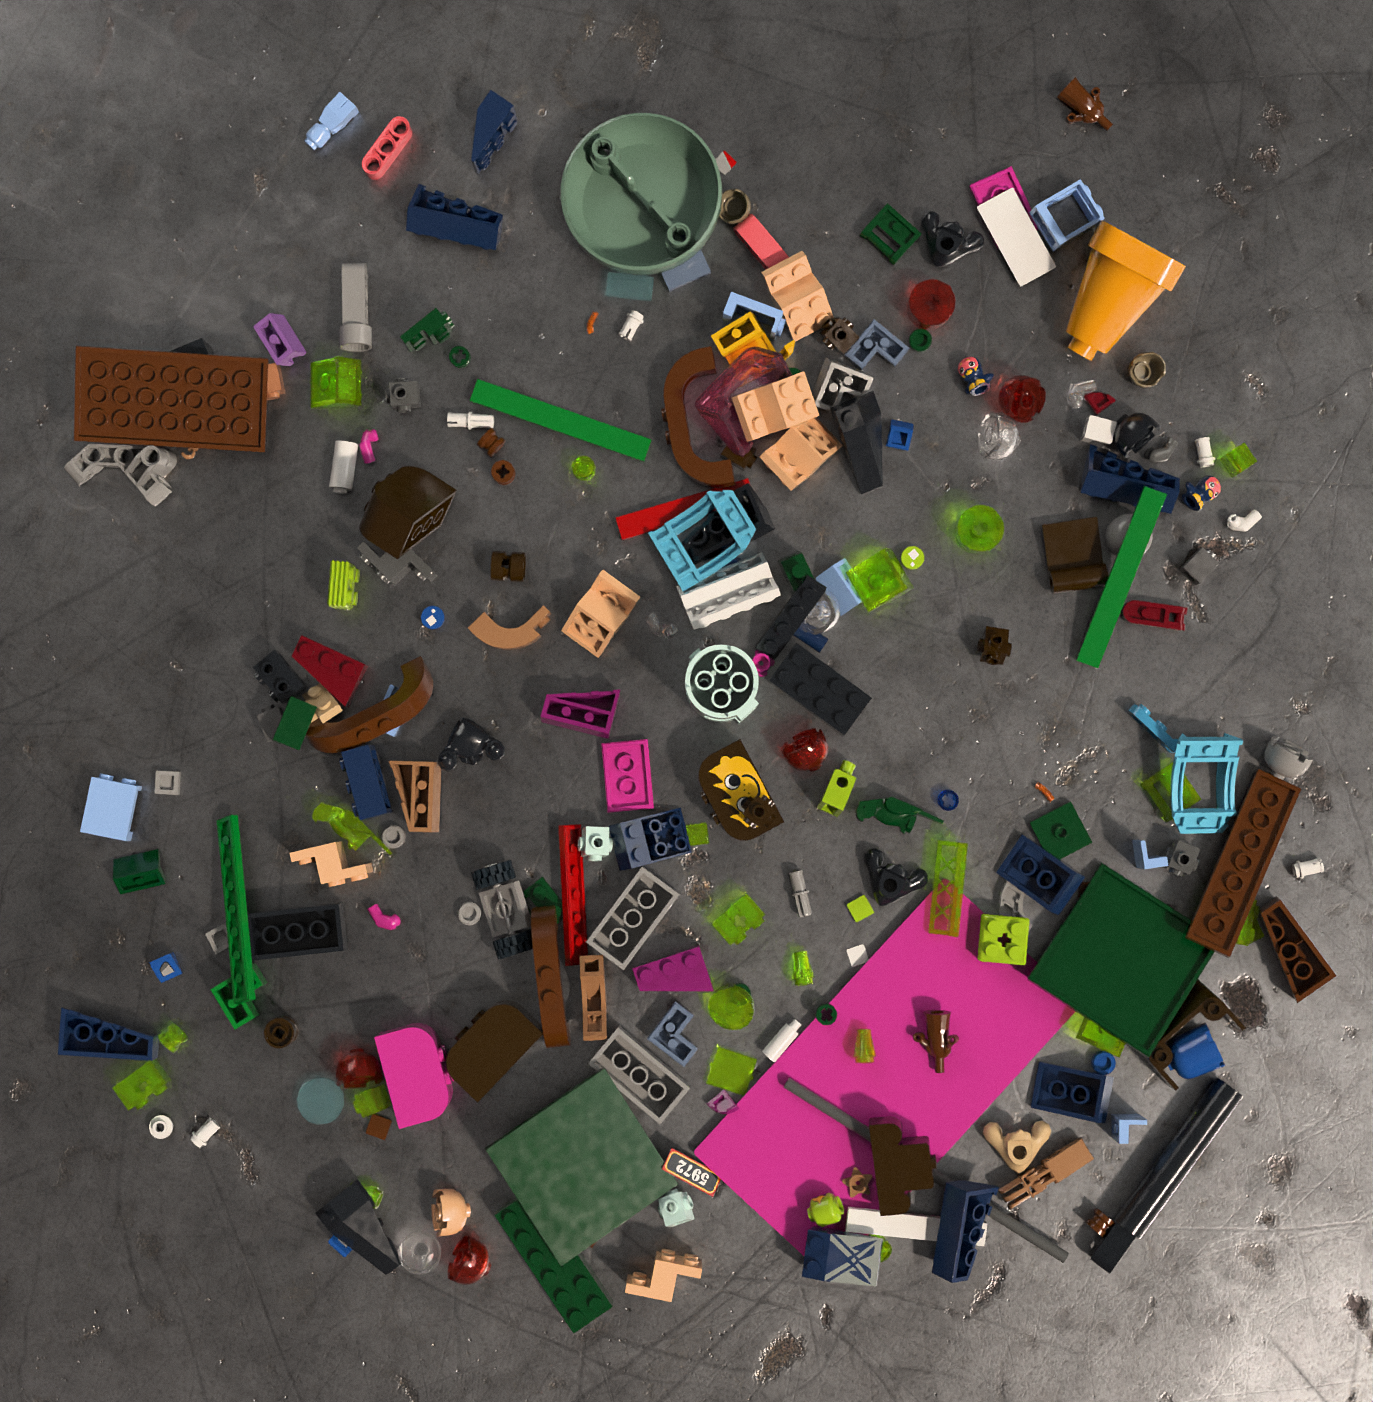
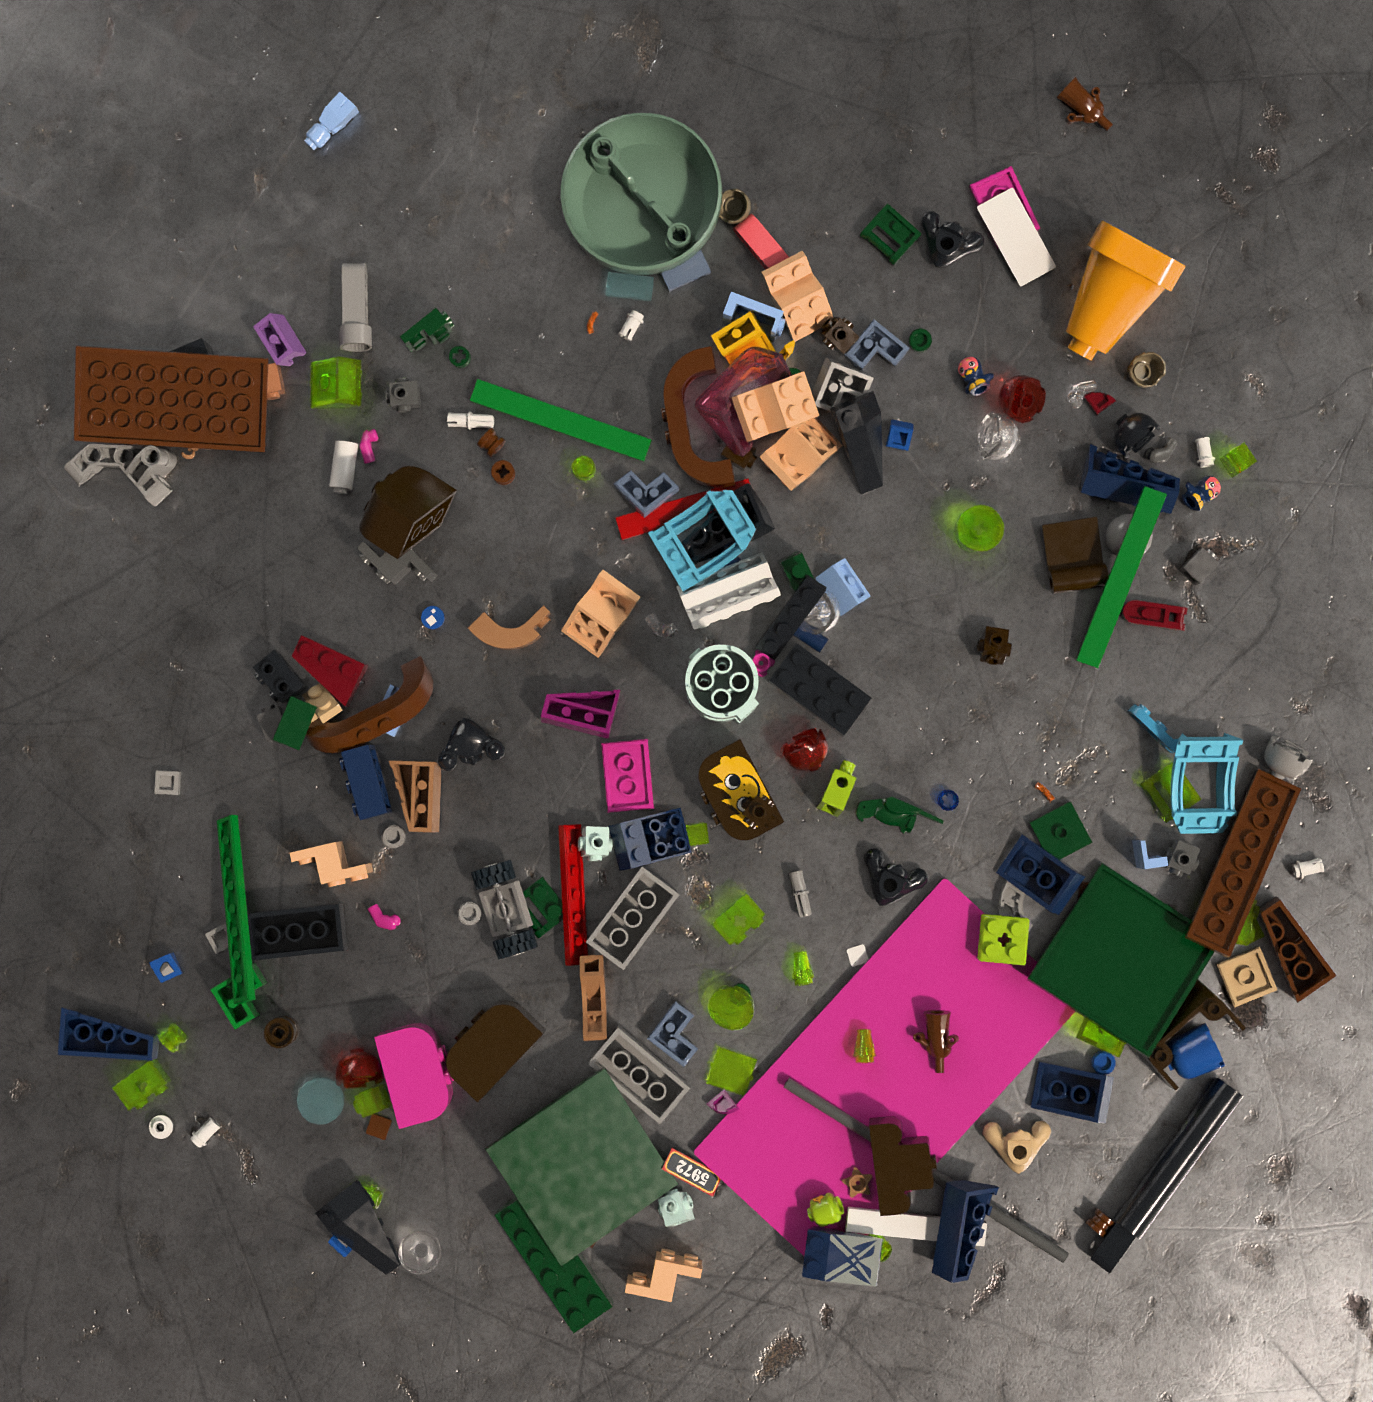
(110, 807): light blue panel -> none
(138, 872): dark green panel -> none
(342, 585): lime brick -> none
(346, 825): clear neon green animal -> none
(385, 159): coral beam -> none
(449, 1212): light nougat cylinder -> none
(453, 220): dark blue wedge -> none
(470, 1261): clear red cylinder -> none
(493, 121): dark blue slope -> none
(516, 568): dark brown wheel -> none
(548, 977): reddish brown arch -> none
(646, 497): none -> sand blue brick
(674, 972): magenta wedge -> none
(725, 162): light grey sticker -> none
(781, 1040): white cylinder -> none
(833, 1013): dark green bush -> none
(860, 908): lime piece -> none
(879, 579): clear neon green slope -> none
(912, 558): lime tile -> none
(920, 312): clear red brick -> none
(956, 889): clear neon green fence -> none
(1049, 227): light blue window -> none
(1052, 1169): medium nougat arm -> none
(1098, 430): white panel -> none
(1120, 1126): light blue panel -> none
(1243, 523): white arm -> none
(1246, 976): none -> tan tile

